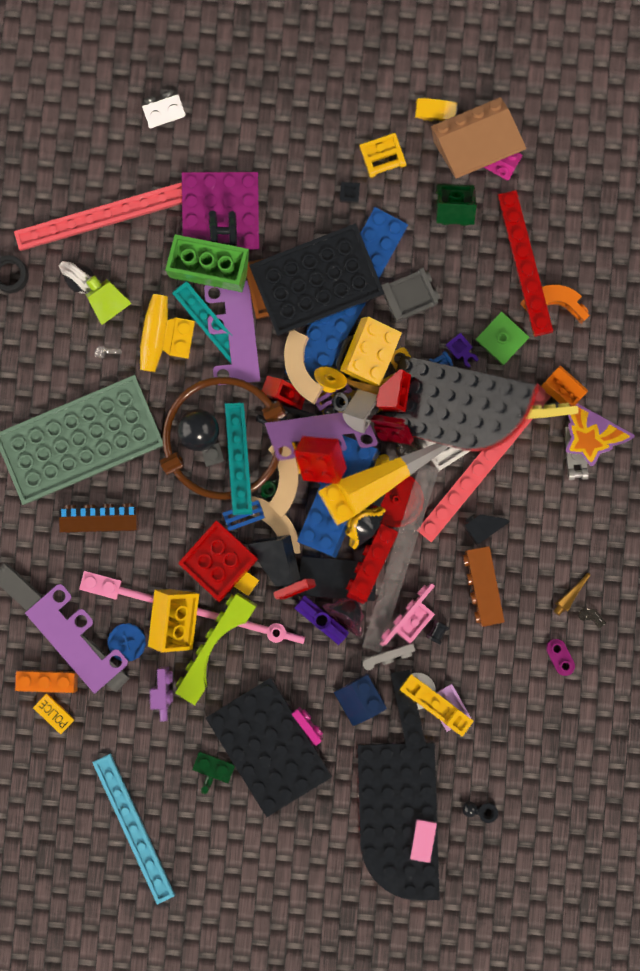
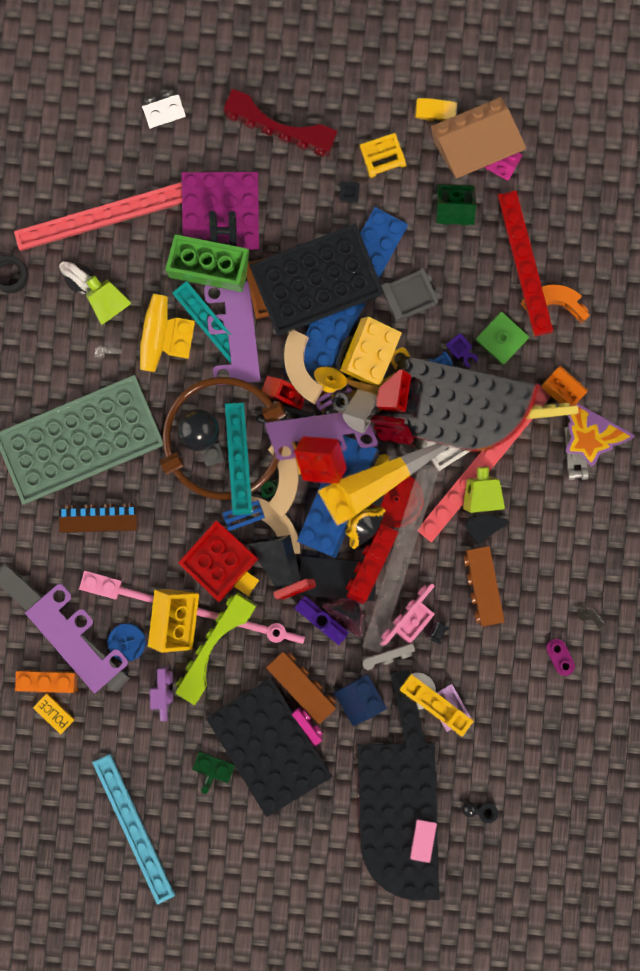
(301, 687): none -> dark orange brick
(316, 137): none -> dark red arch
(483, 492): none -> lime torso
(566, 601): pearl gold piece -> none

